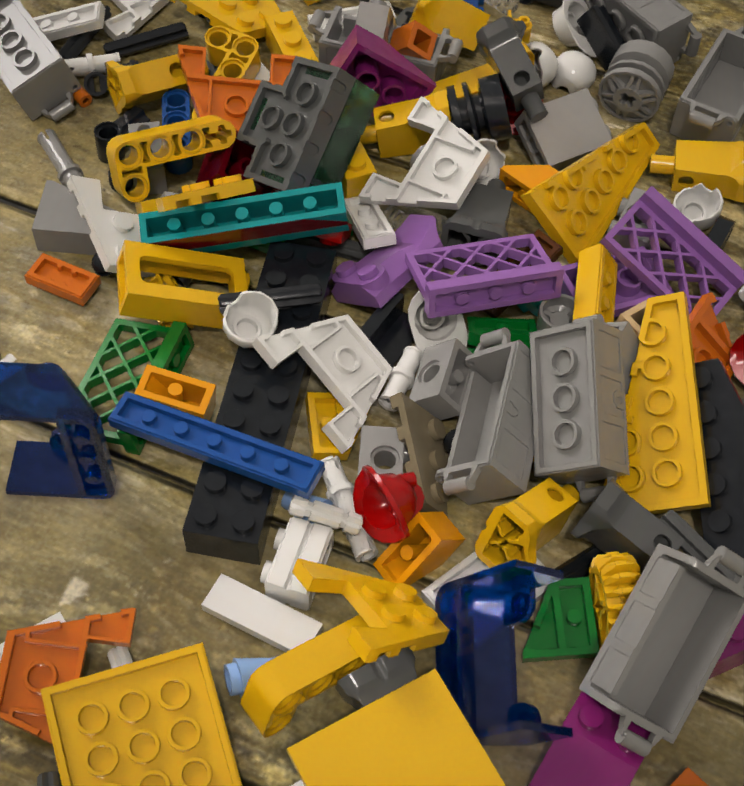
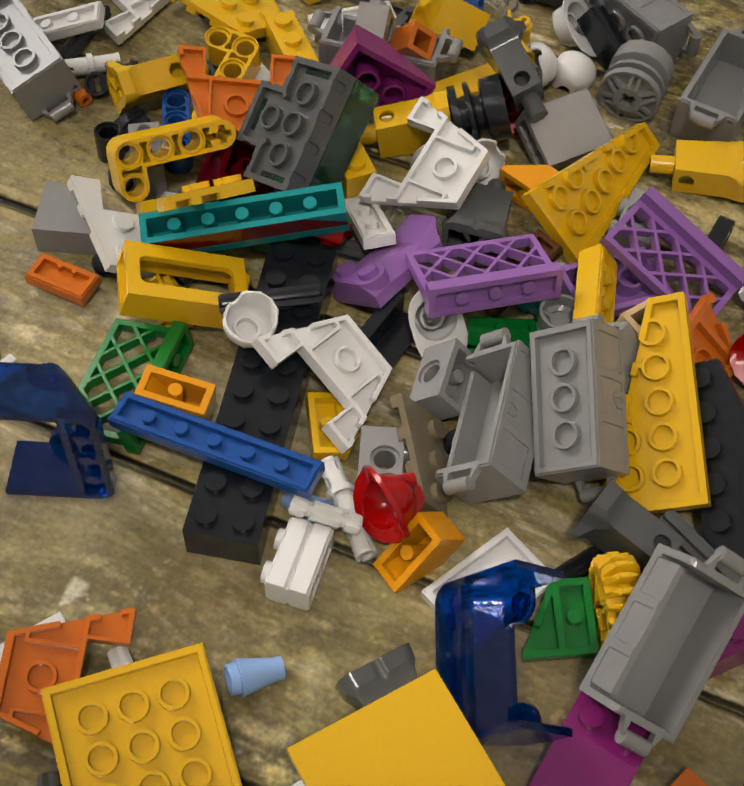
(59, 157): light grey pin -> none
(147, 40): black axle -> none
(259, 614): white tile -> none
(298, 676): yellow beam -> none
(391, 610): yellow wing -> none
(402, 375): white pin -> none
(526, 523): yellow piece -> none
(700, 205): white hair -> none

